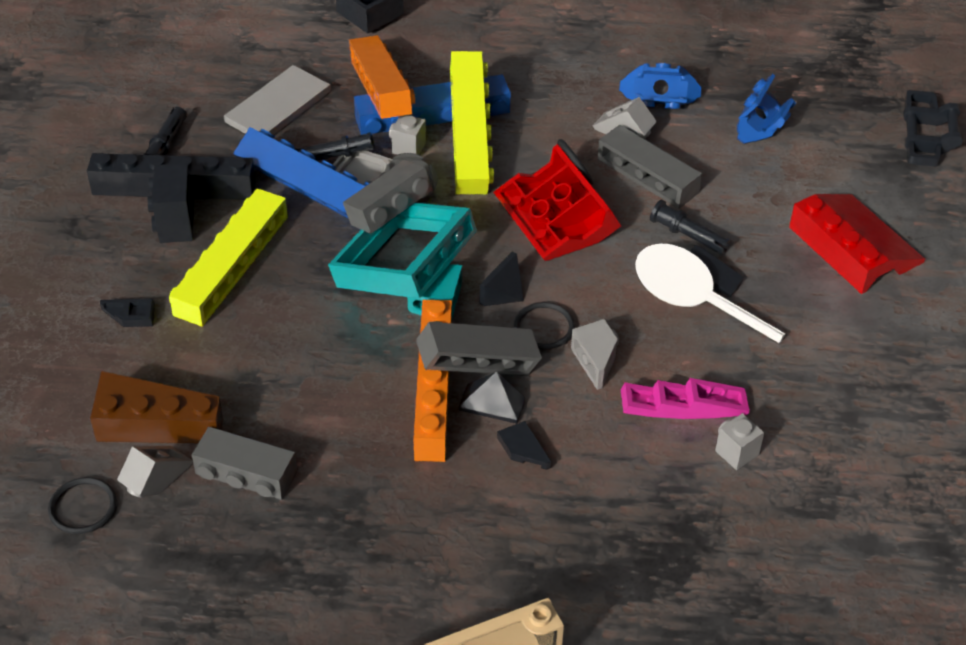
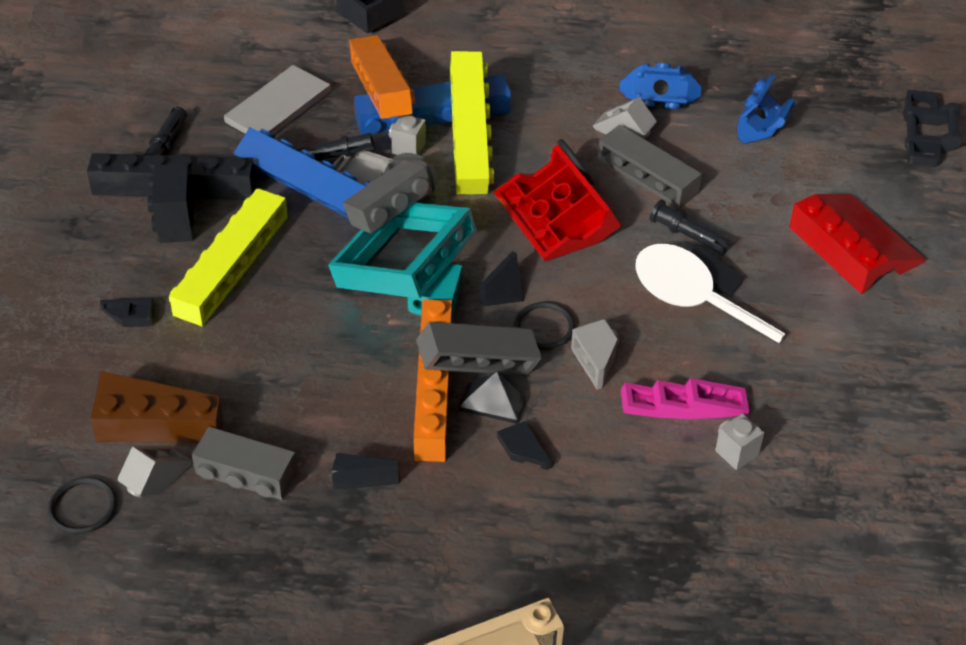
(361, 471): none -> black slope

